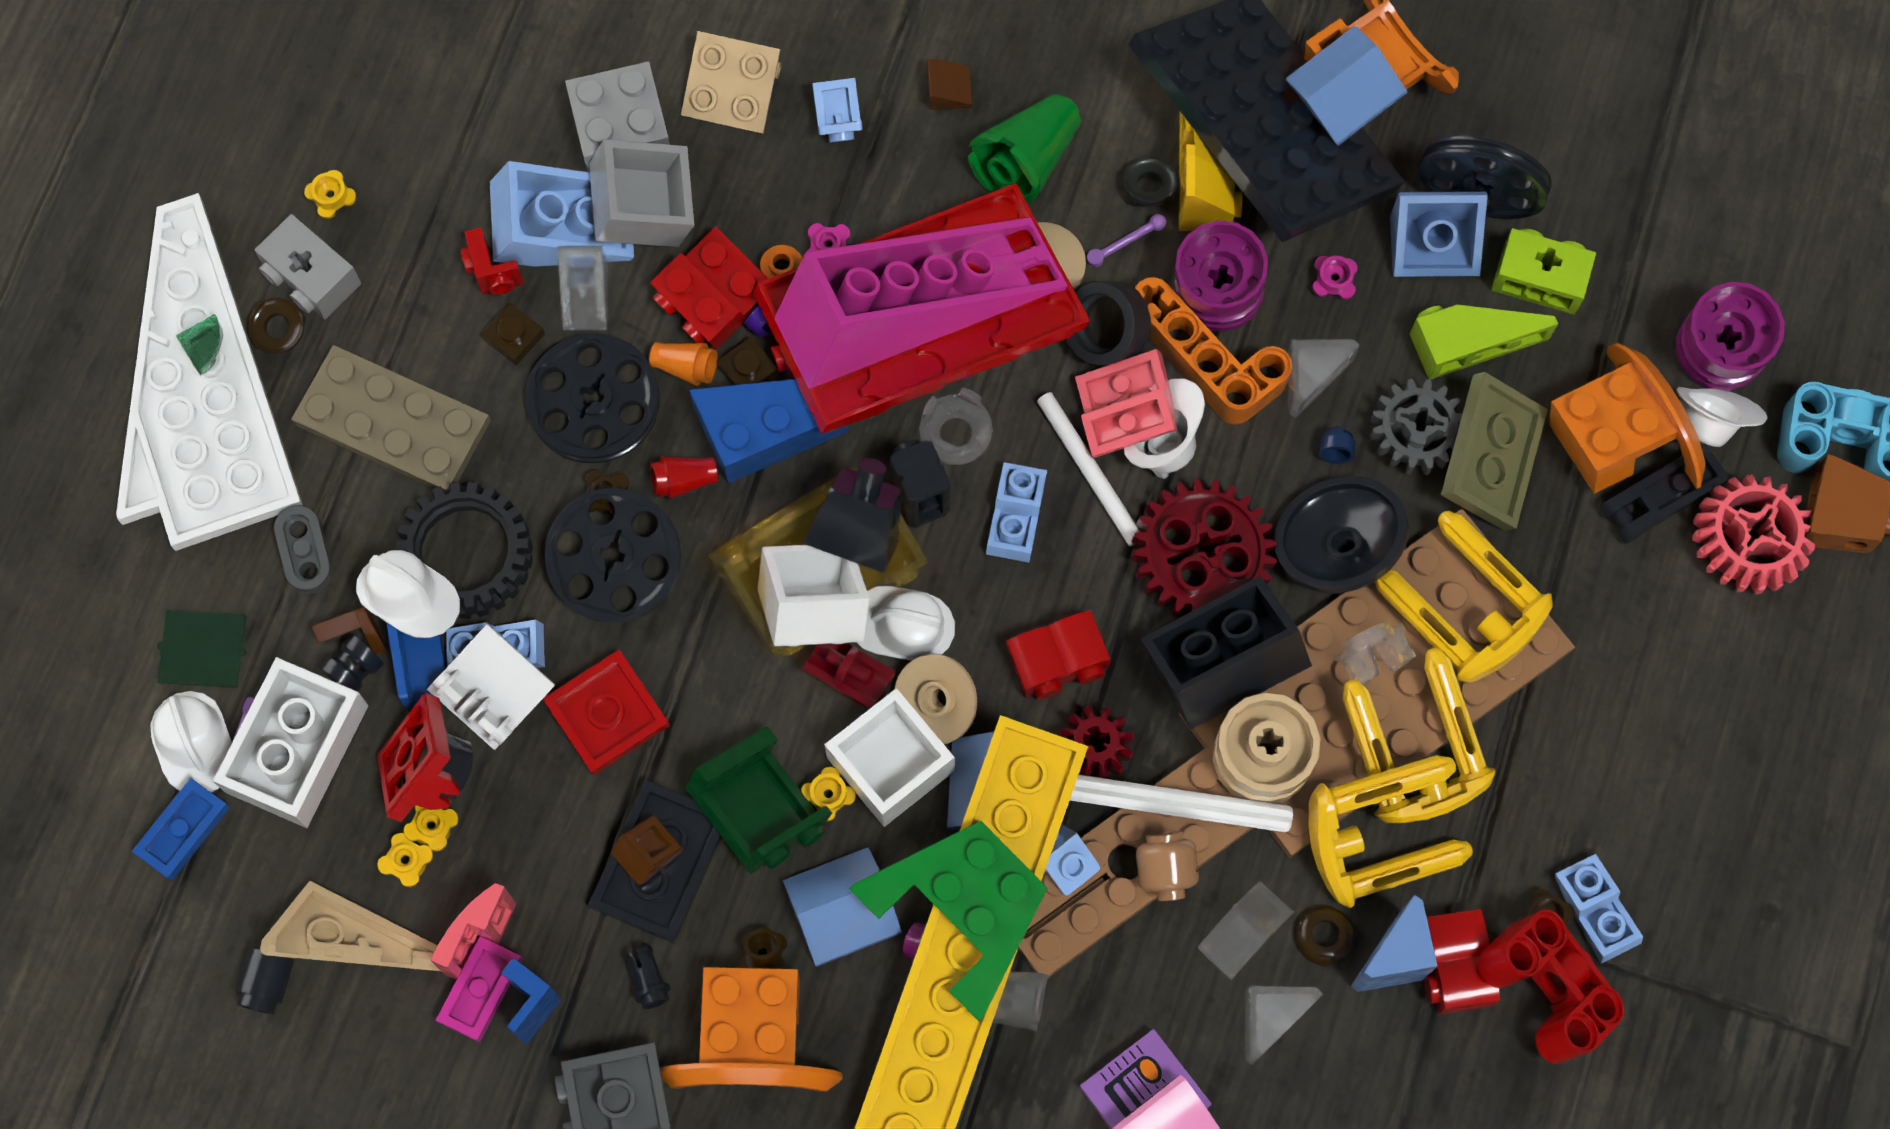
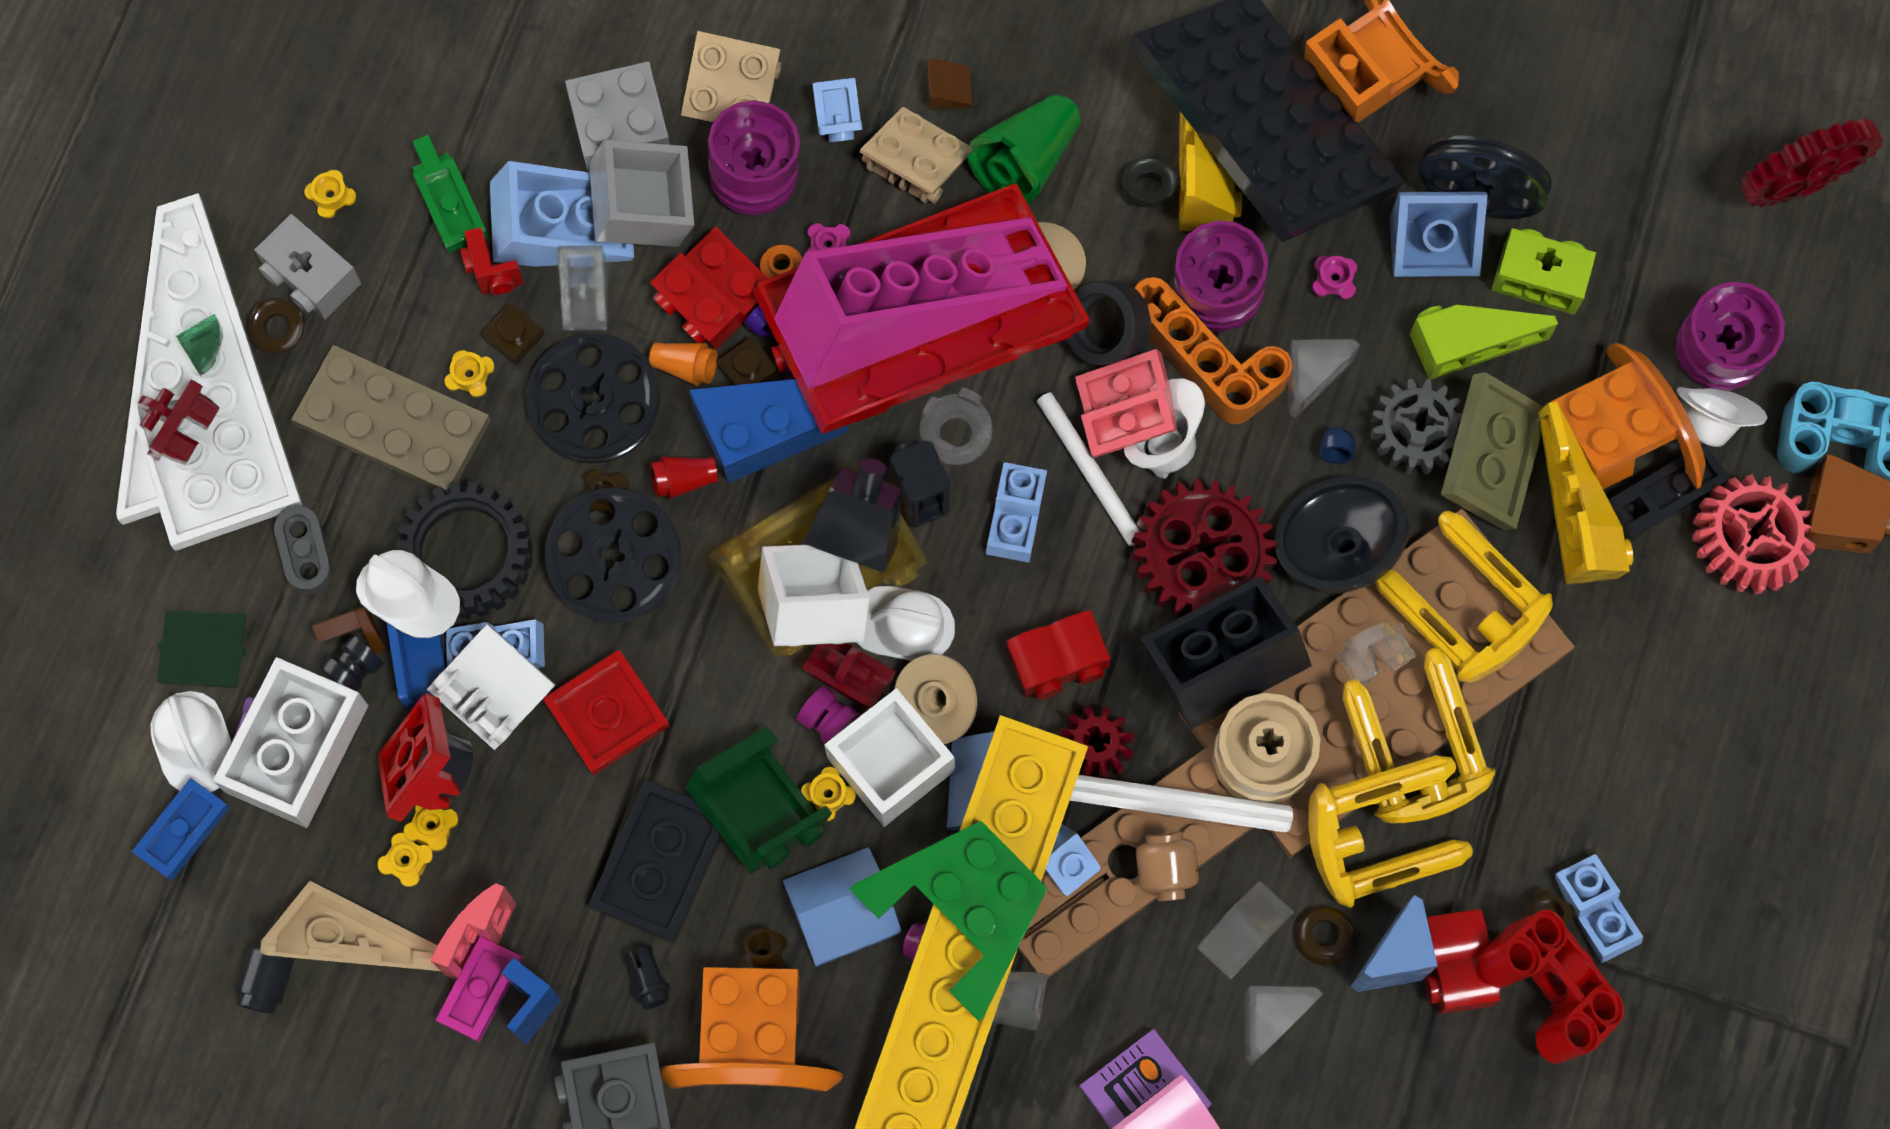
(169, 440): none -> dark red hips
(445, 195): none -> green hinge
(467, 361): none -> yellow plate
(646, 849): reddish brown slope -> none
(748, 137): none -> magenta wheel
(826, 714): none -> magenta wheel
(916, 152): none -> tan hinge
(1096, 256): medium lavender hinge -> none
(1347, 84): medium blue slope -> none
(1585, 521): none -> yellow wedge
(1811, 162): none -> dark red gear

